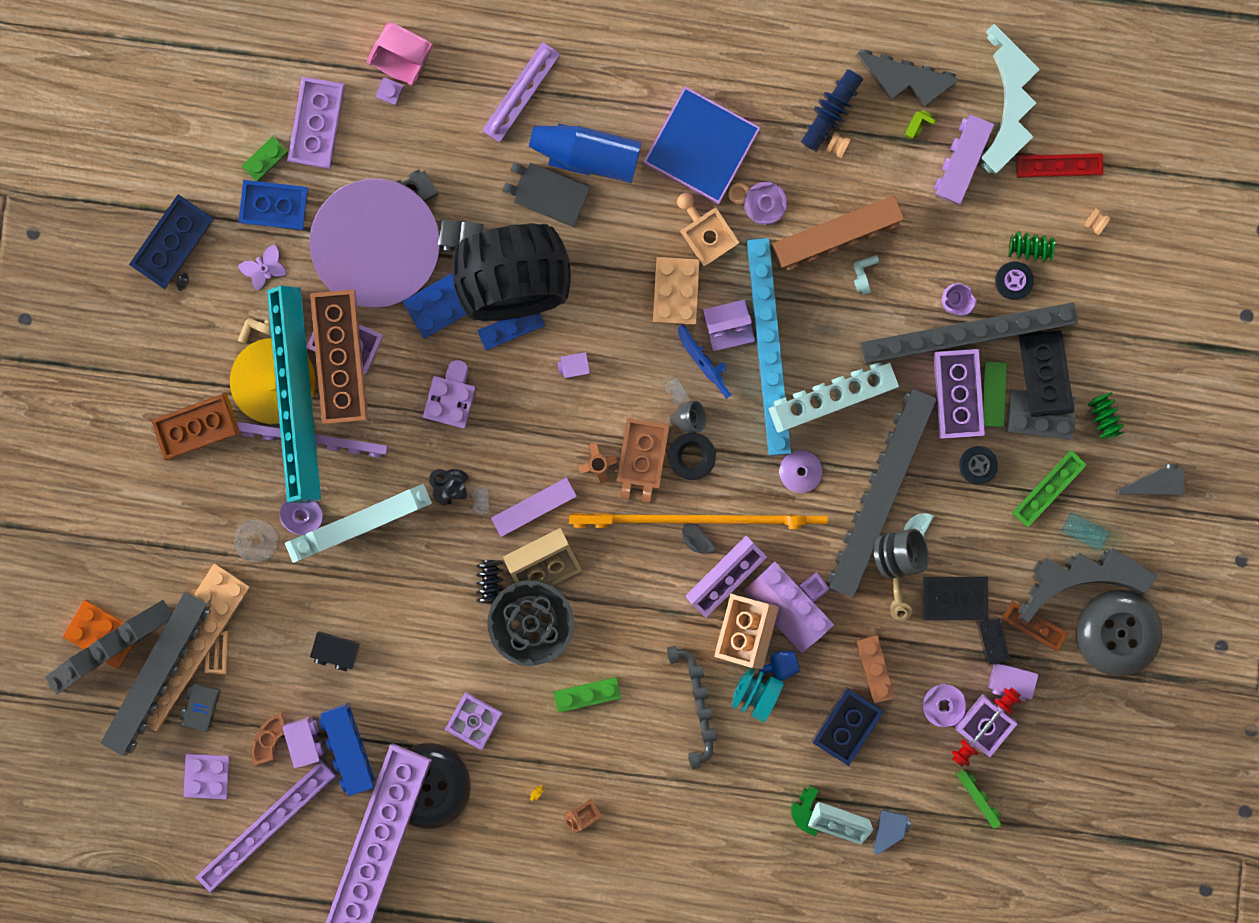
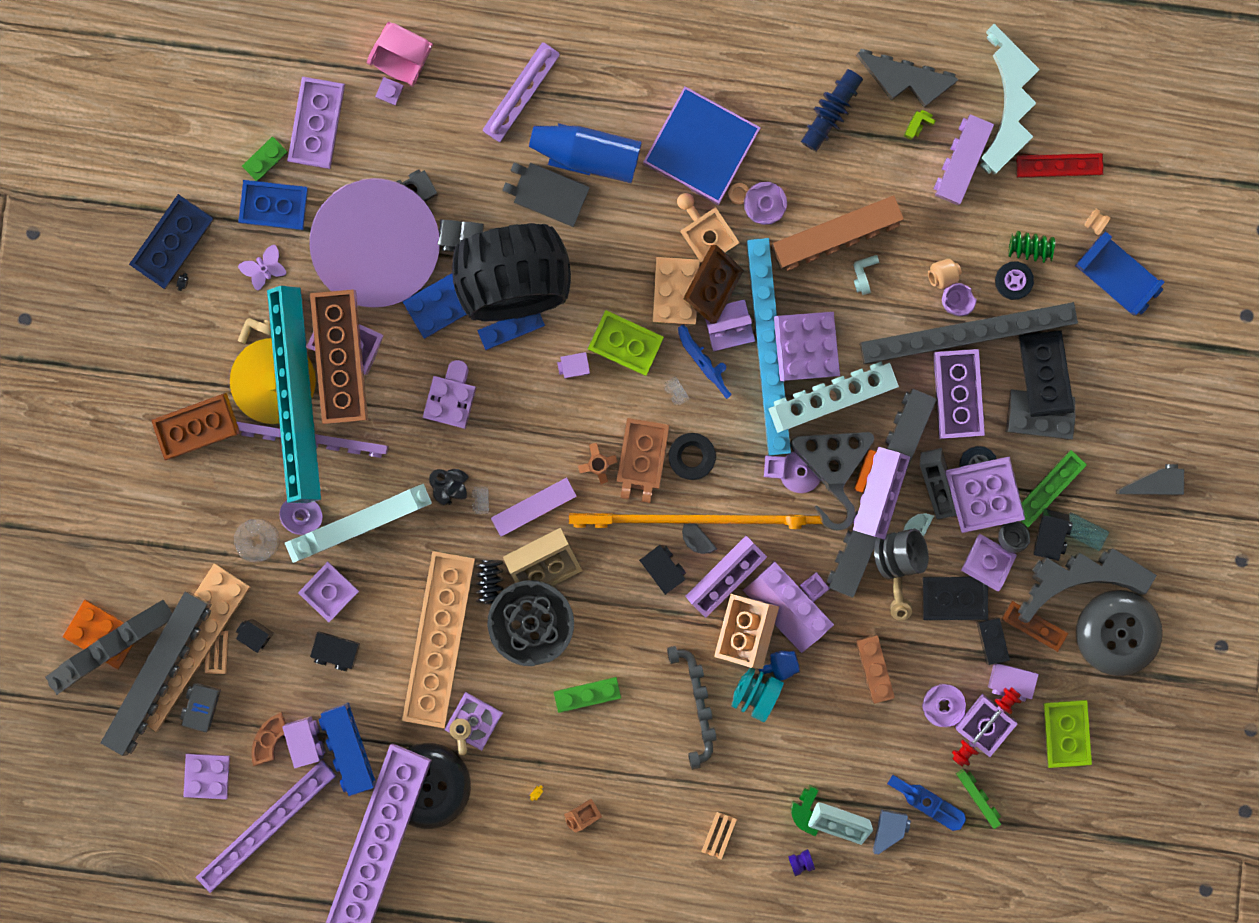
(253, 635): none -> black brick
(328, 592): none -> lavender plate
(438, 639): none -> light nougat plate
(461, 737): none -> tan plate
(625, 343): none -> lime plate
(662, 568): none -> black brick
(690, 417): dark grey helmet -> none
(712, 852): none -> light nougat tile
(713, 284): none -> reddish brown plate
(776, 467): none -> lavender tile
(801, 862): none -> dark purple wheel
(806, 346): none -> lavender plate
(838, 145): light nougat wheel -> none
(847, 460): none -> dark grey piece
(847, 726): dark blue brick -> none
(864, 471): none -> orange tile
(881, 493): none -> lavender brick
(934, 472): none -> dark grey slope
(938, 808): none -> blue piece
(944, 273): none -> light nougat head
(985, 494): none -> lavender plate
(988, 562): none -> lavender plate
(994, 393): bright green tile -> none
(1014, 537): none -> dark grey hair
(1052, 535): none -> black brick
(1067, 733): none -> lime plate
(1106, 416): green piece -> none
(1119, 275): none -> blue panel

